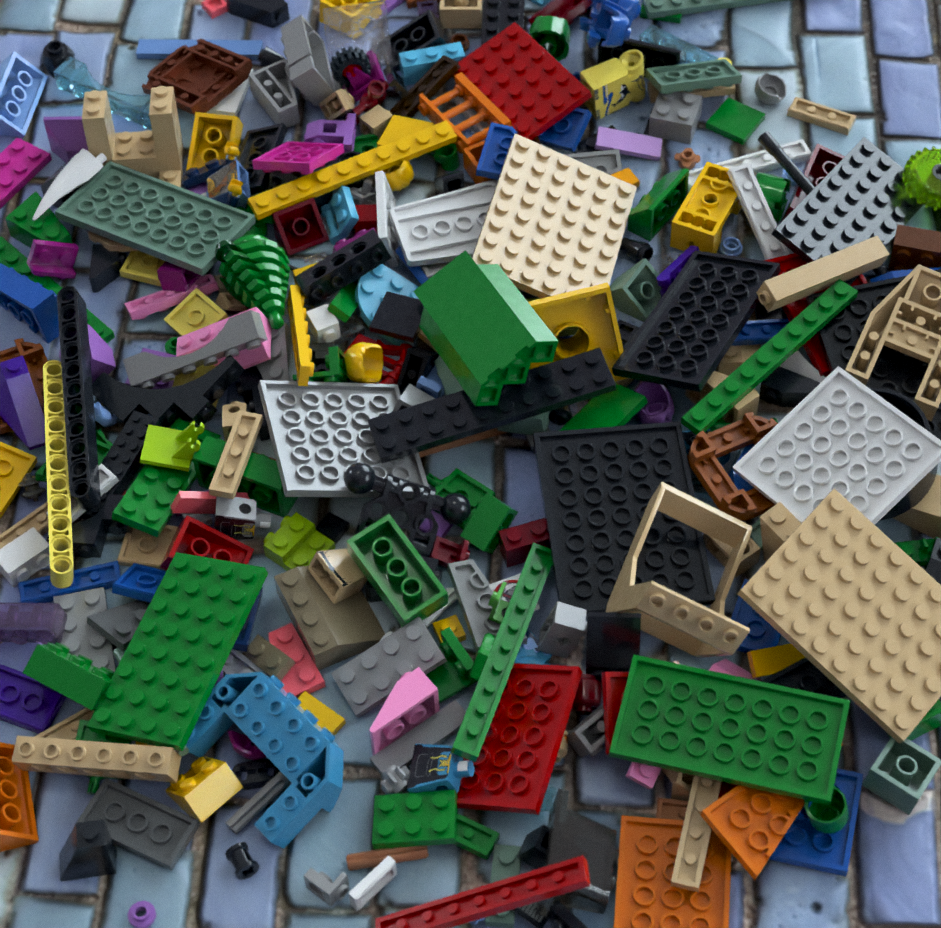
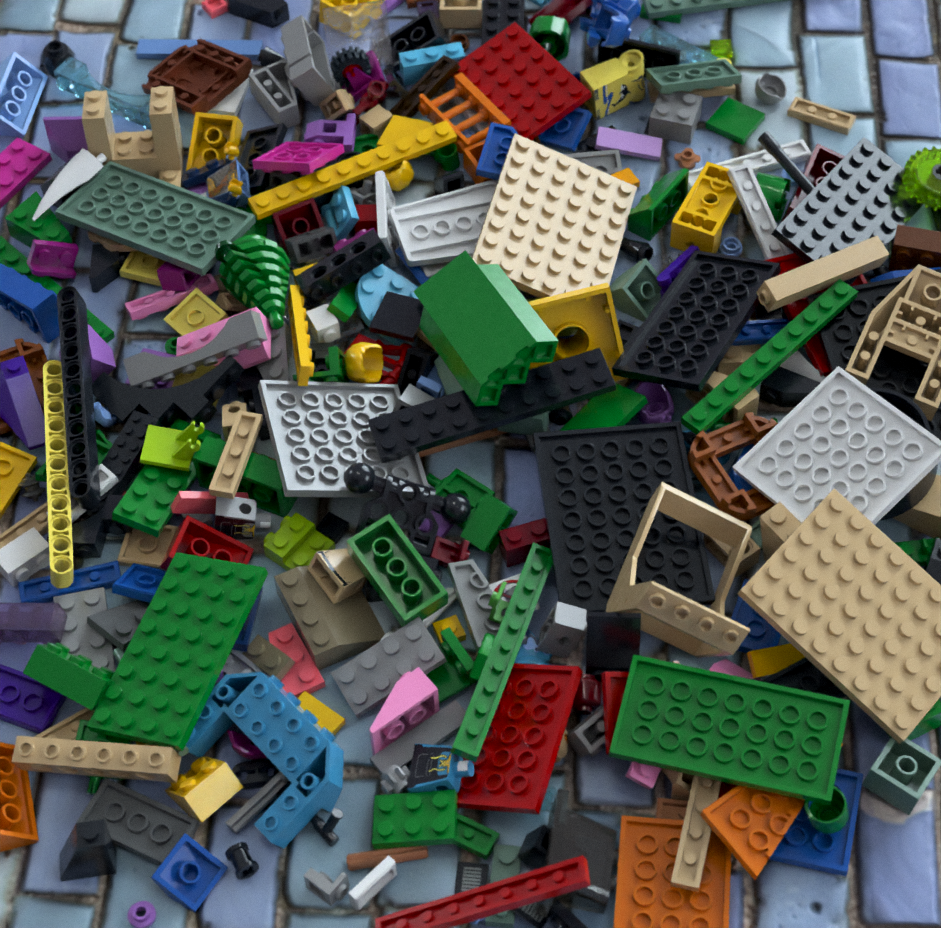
(188, 873): none -> blue slope
(311, 244): none -> dark grey brick
(324, 828): none -> black piece
(470, 876): none -> black sticker
(721, 48): none -> clear neon green tile

